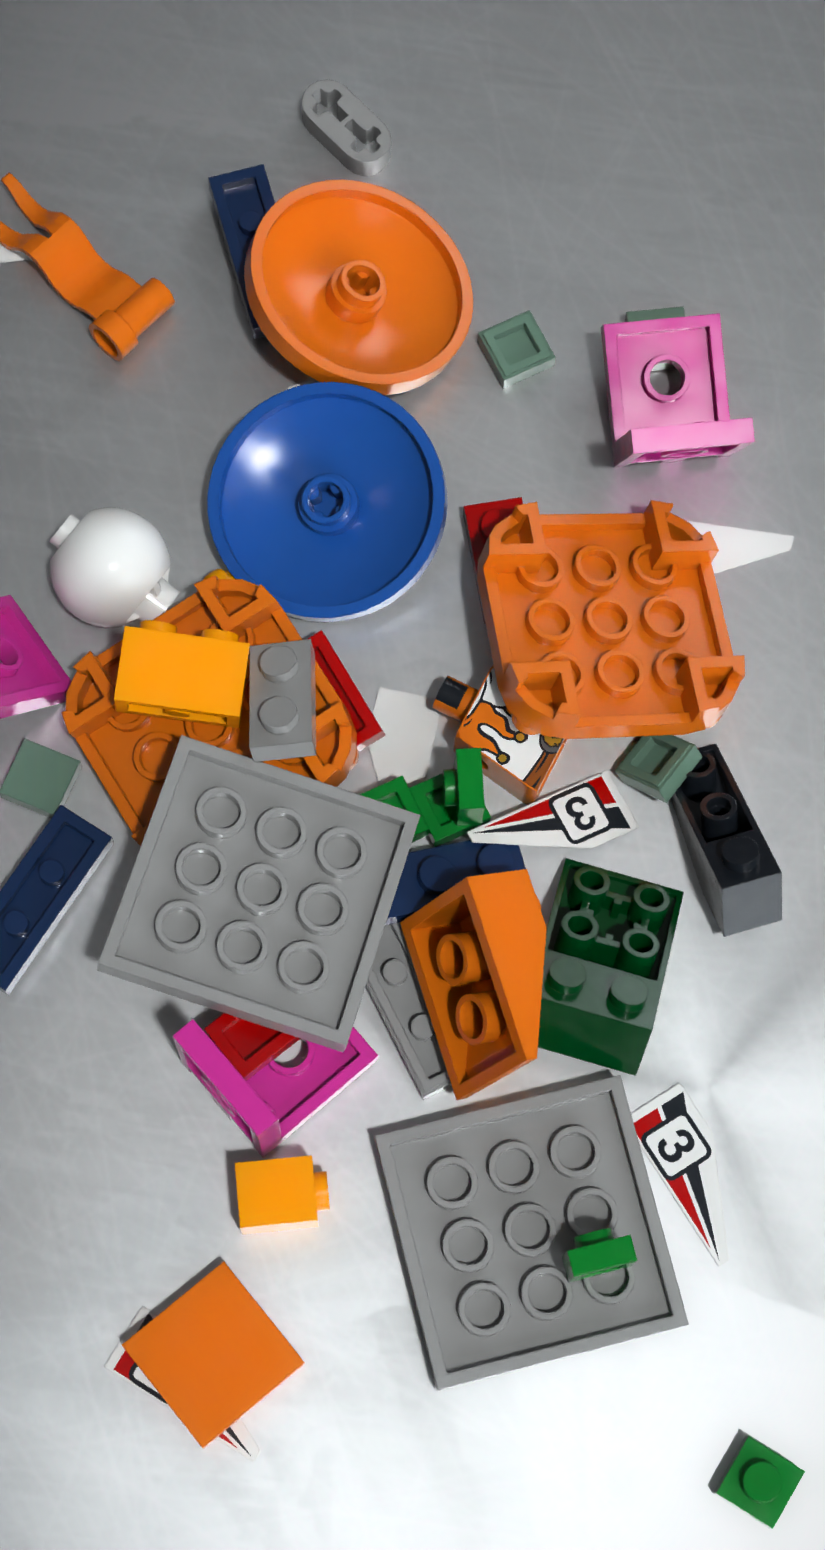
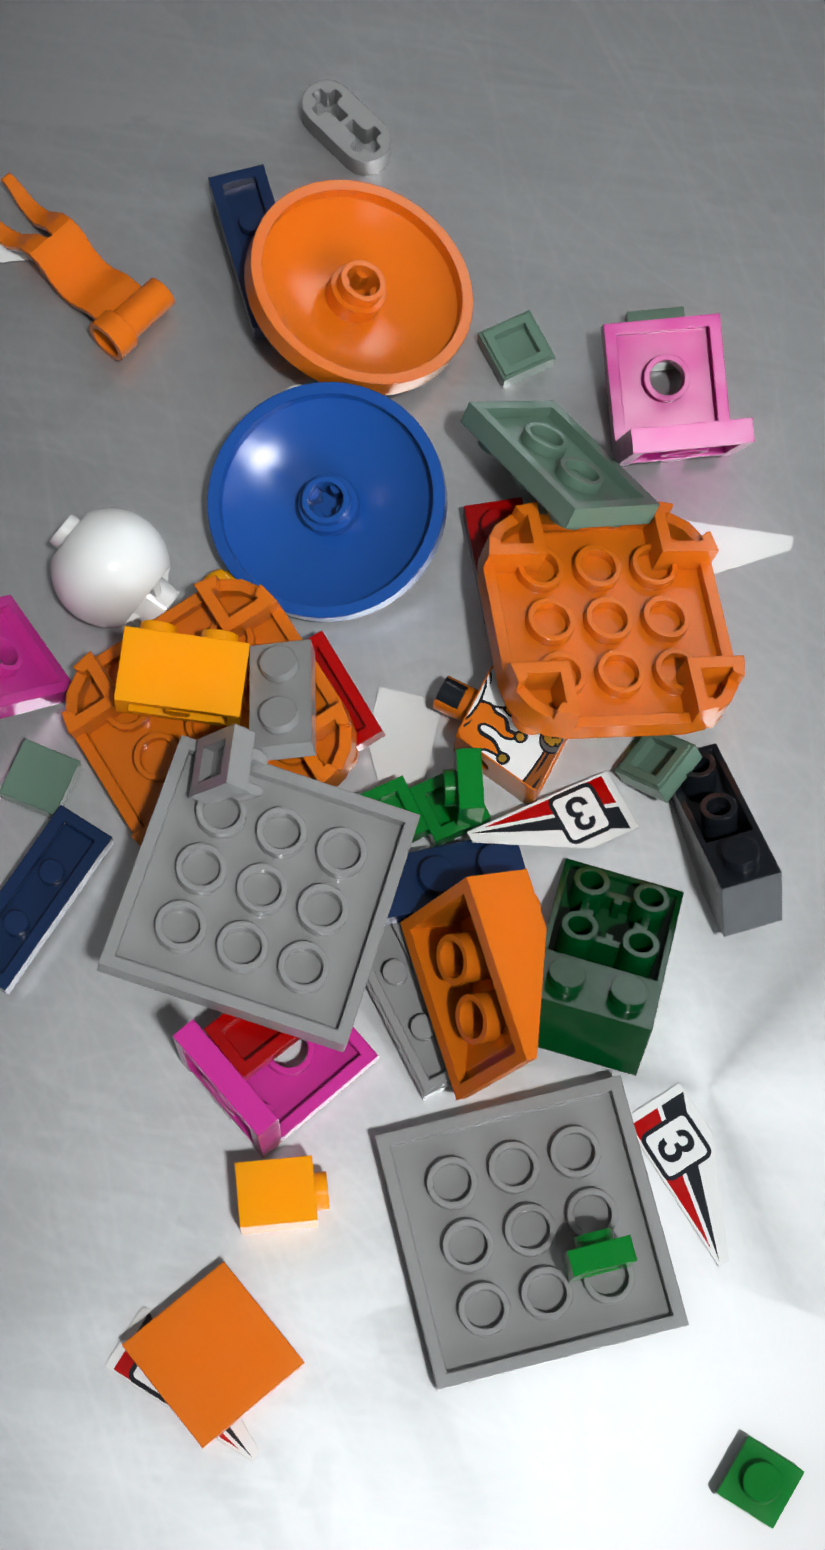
(224, 766): none -> light grey tile
(559, 464): none -> sand green plate

